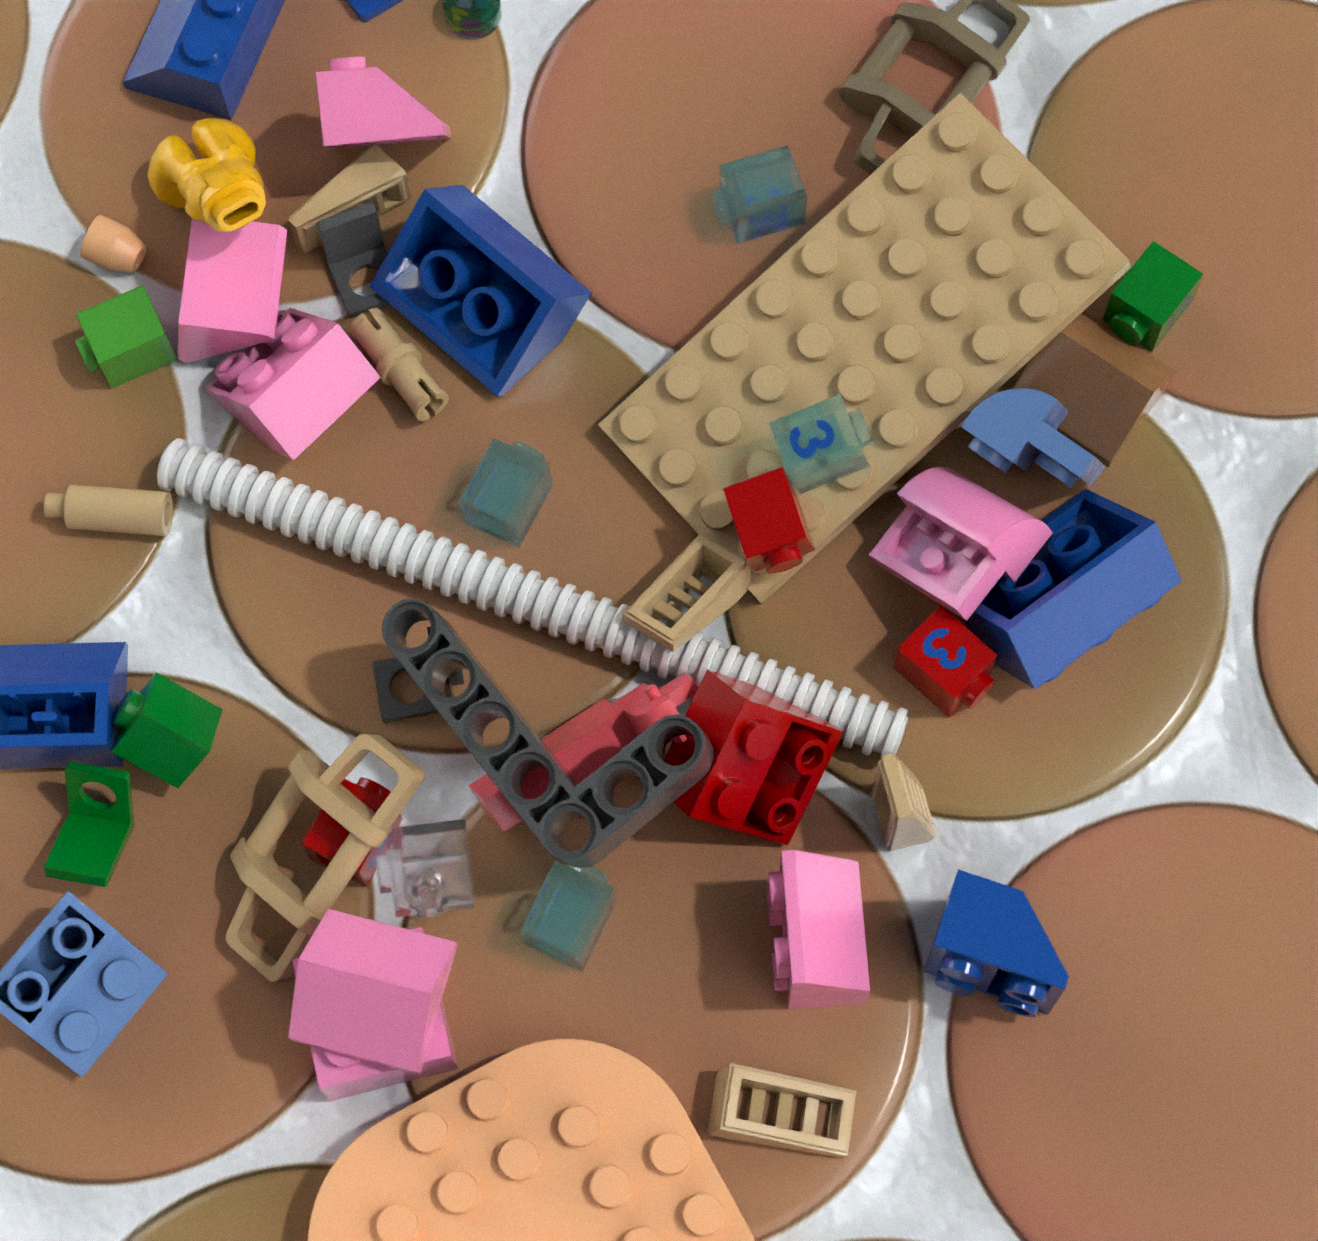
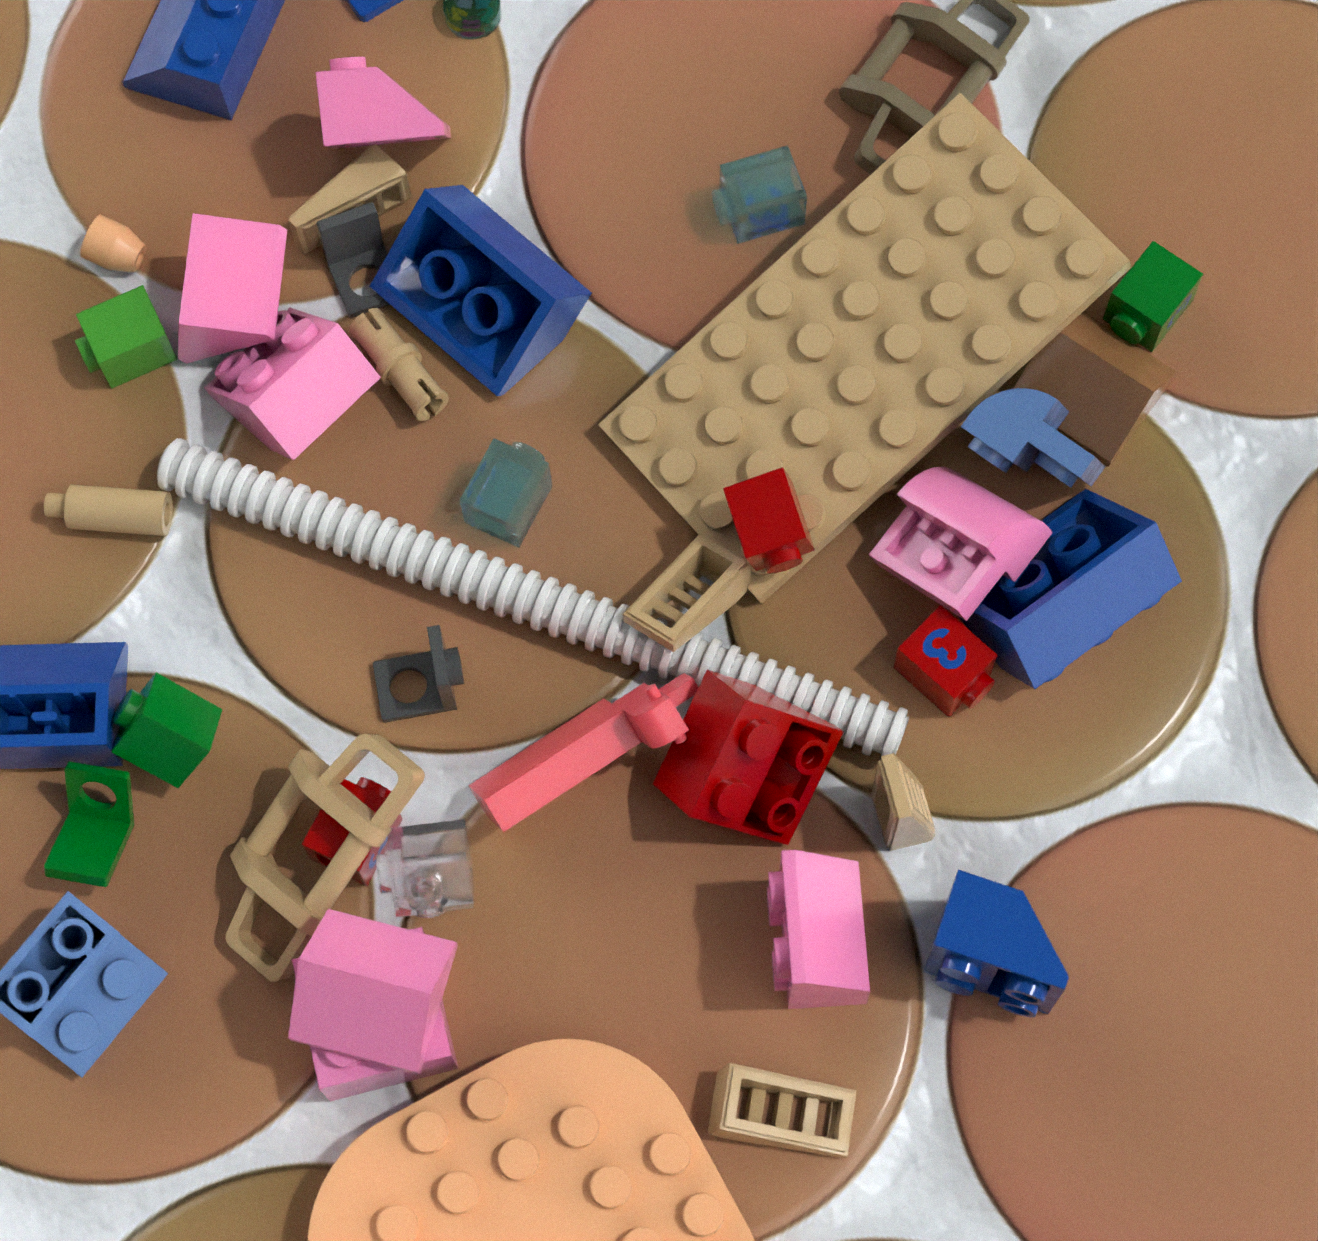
(221, 186): yellow piece -> none
(525, 751): dark grey beam -> none
(569, 914): clear light blue brick -> none
(822, 443): clear light blue brick -> none

